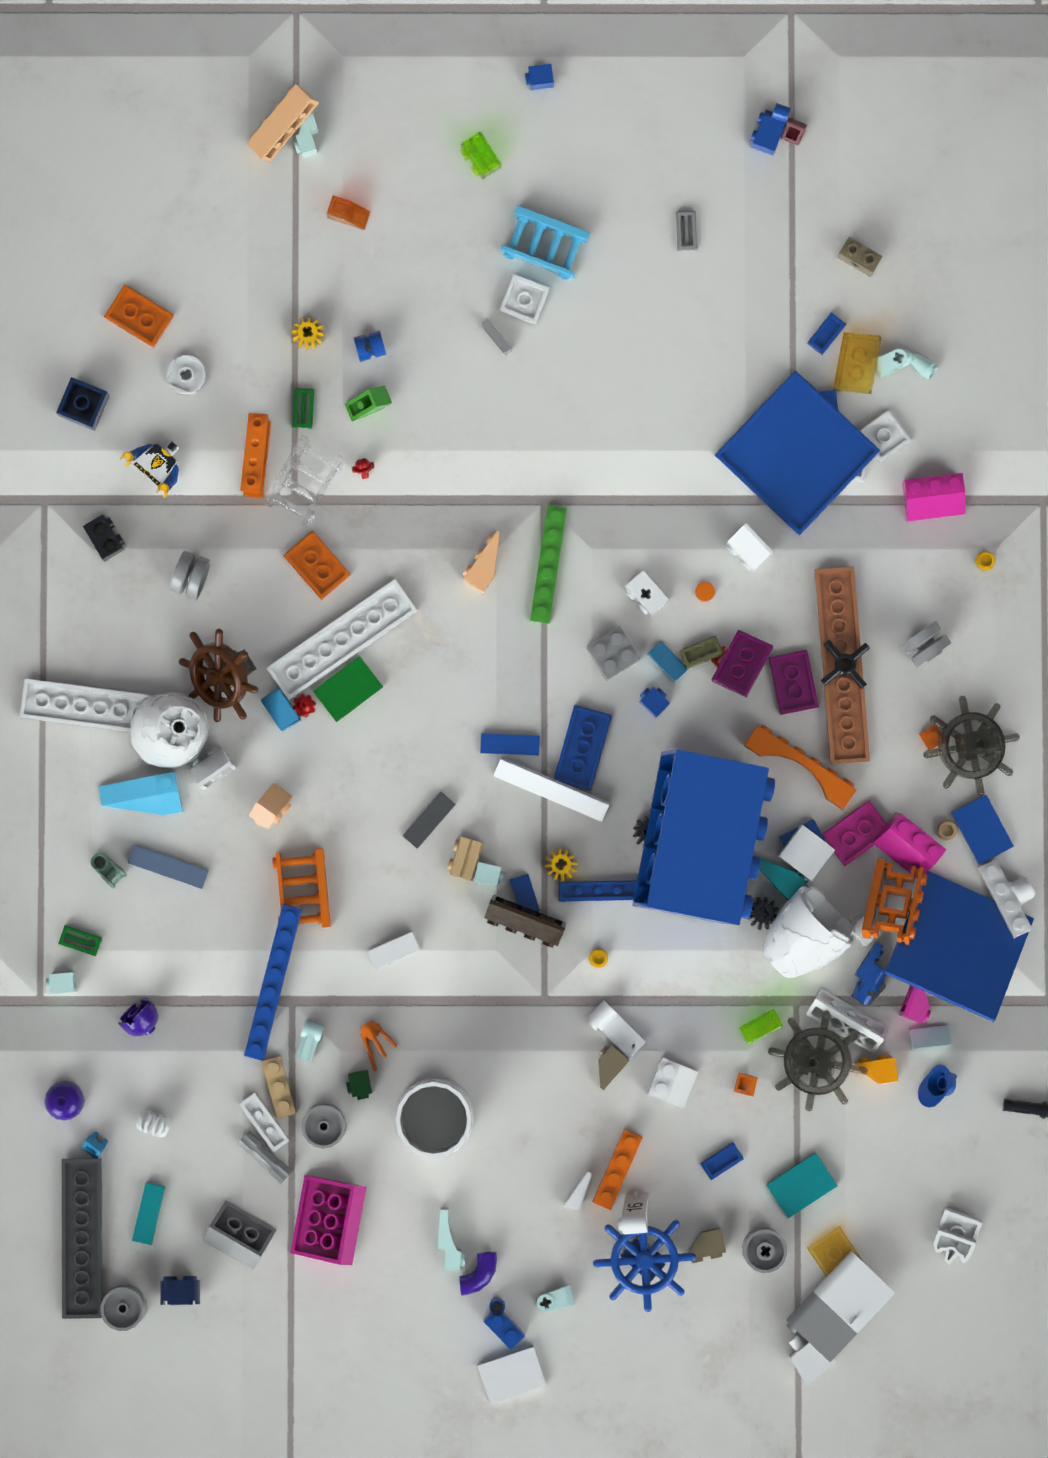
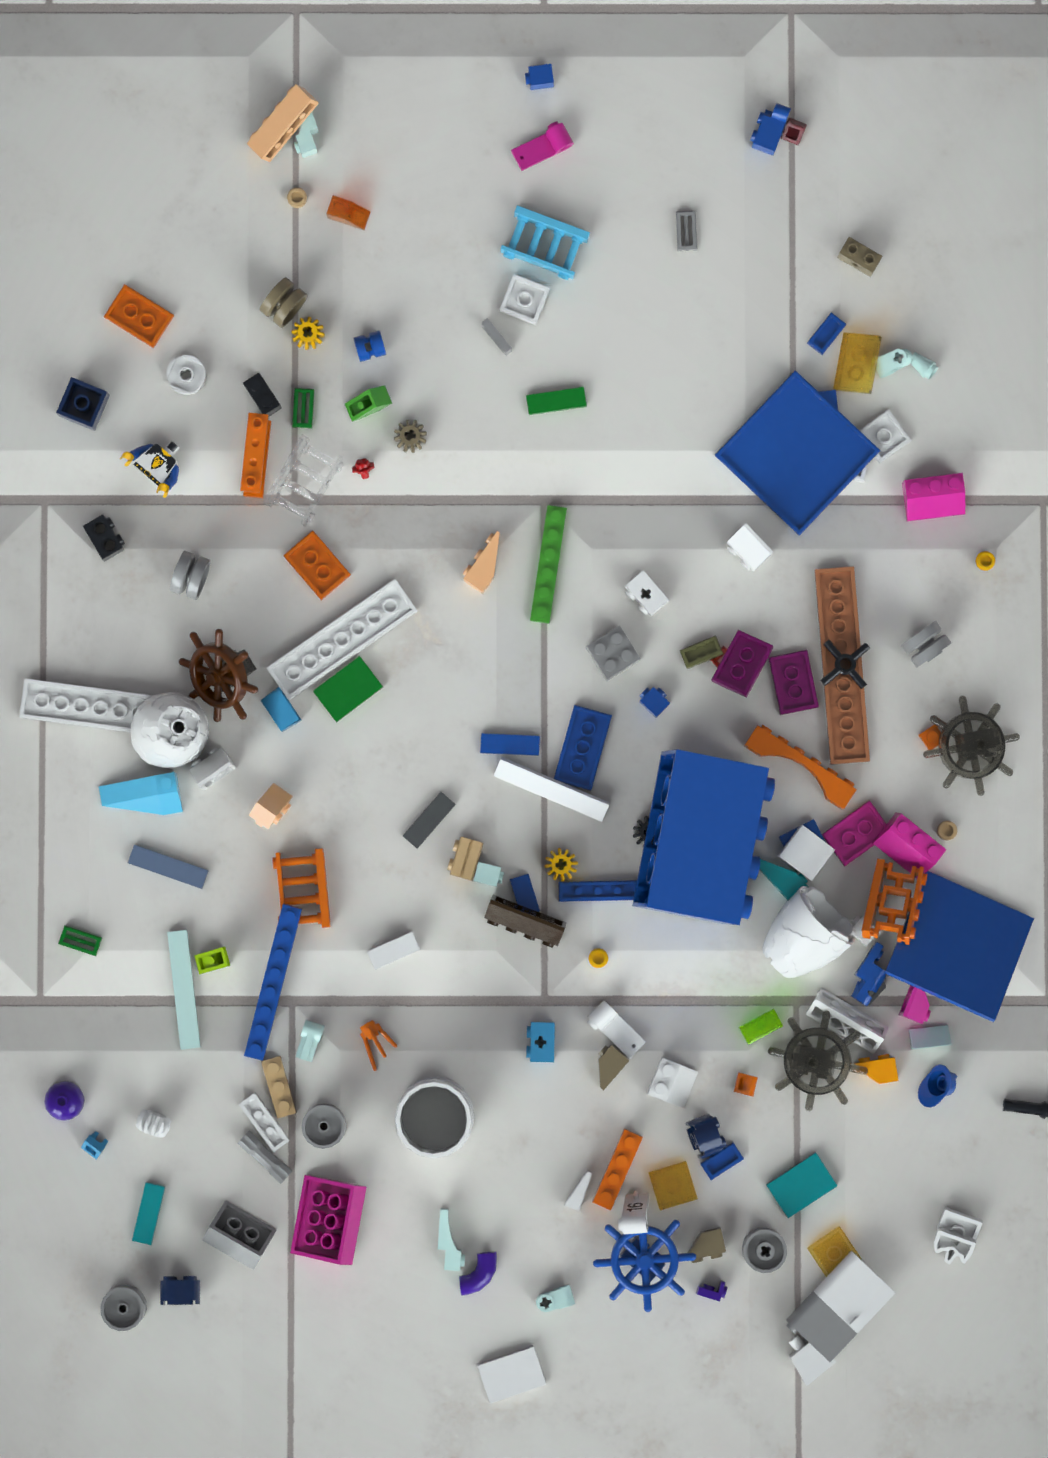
(61, 983): light aqua brick -> none
(81, 1238): dark grey plate -> none
(108, 870): sand green piece -> none
(140, 1019): dark purple cylinder -> none
(183, 989): none -> light aqua tile
(212, 960): none -> lime slope
(262, 395): none -> black brick
(283, 302): none -> dark tan wheel
(297, 197): none -> tan tile
(304, 705): red plant -> none
(359, 1084): dark green brick -> none
(413, 442): none -> dark tan gear
(480, 155): clear neon green brick -> none
(503, 1326): blue hinge -> none
(543, 147): none -> dark pink door
(547, 1031): none -> dark azure brick
(556, 401): none -> green tile
(667, 661): dark azure slope -> none
(673, 1185): none -> clear yellow tile
(705, 591): orange tile -> none
(705, 1135): none -> dark blue brick
(708, 1291): none -> dark purple bracket
(768, 909): black gear -> none
(982, 829): blue tile -> none
(1008, 896): white plate -> none

